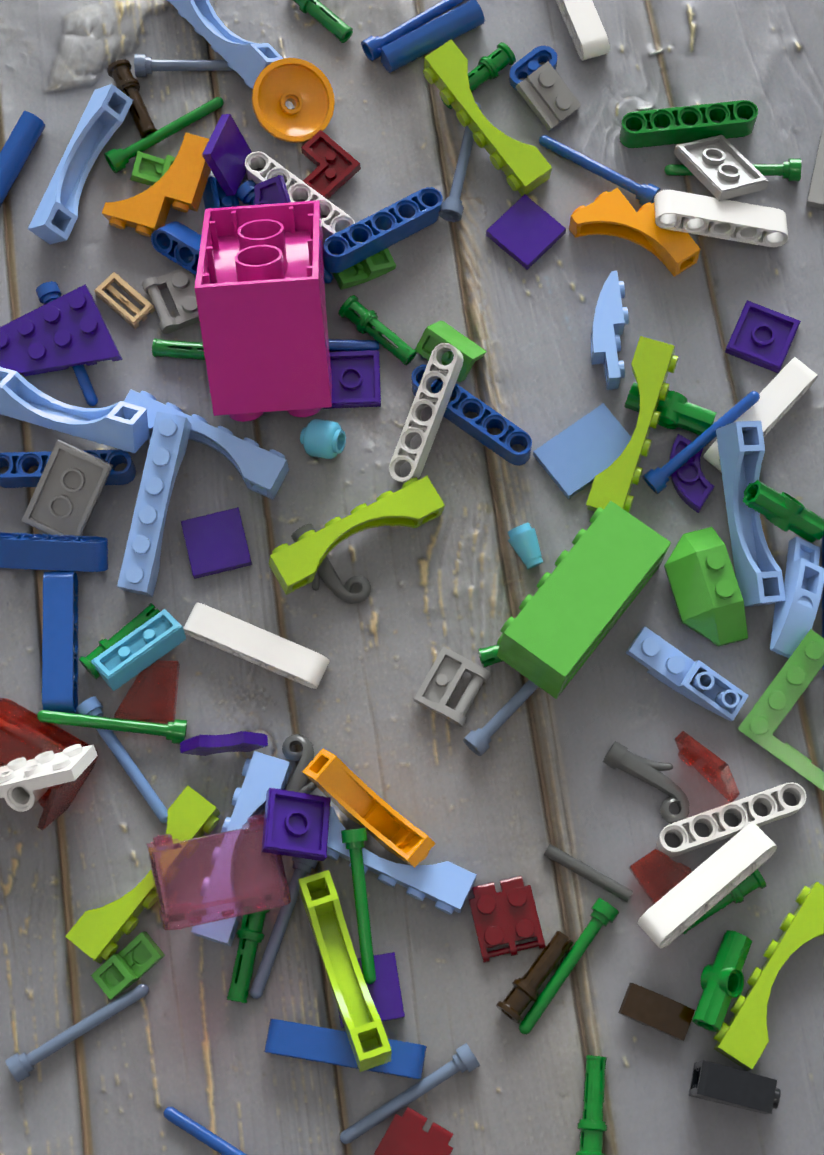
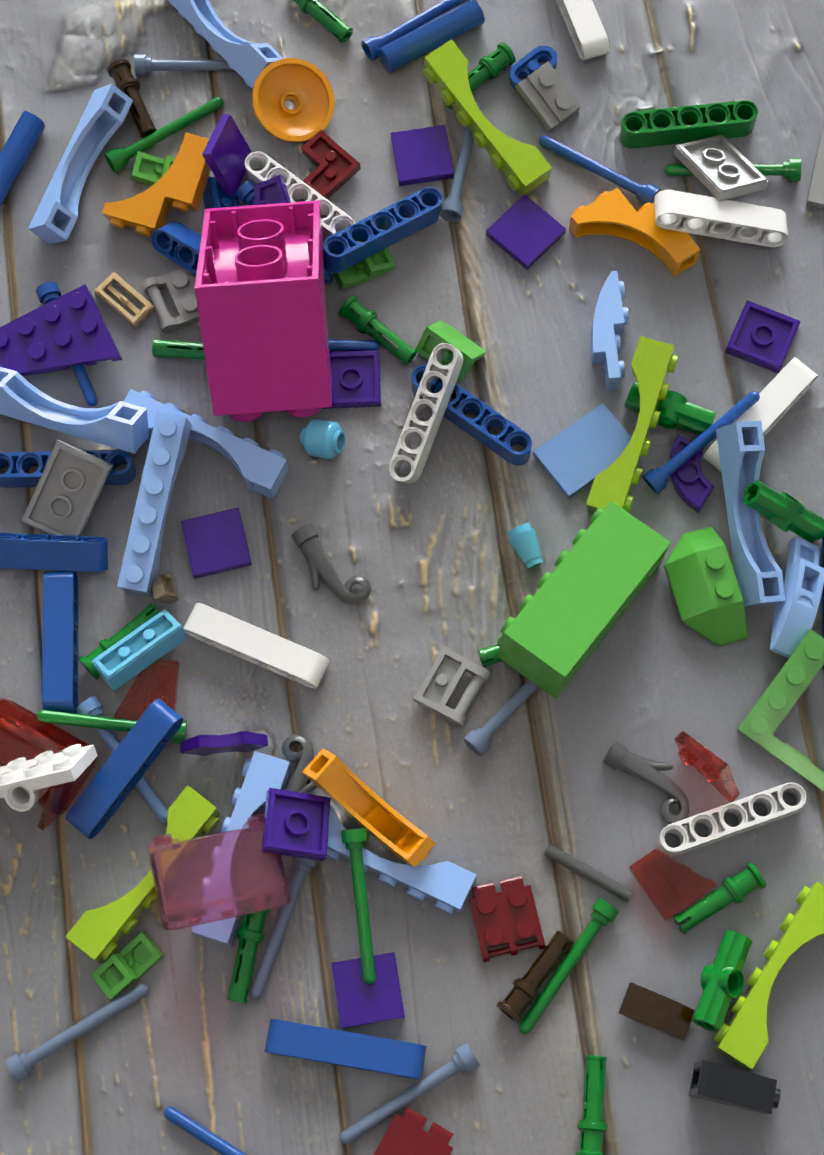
(124, 768): none -> blue beam
(164, 589): none -> dark tan tile
(343, 971): lime arch -> none
(408, 507): lime arch -> none
(422, 155): none -> dark purple tile
(686, 676): light blue slope -> none
(707, 885): white beam -> none

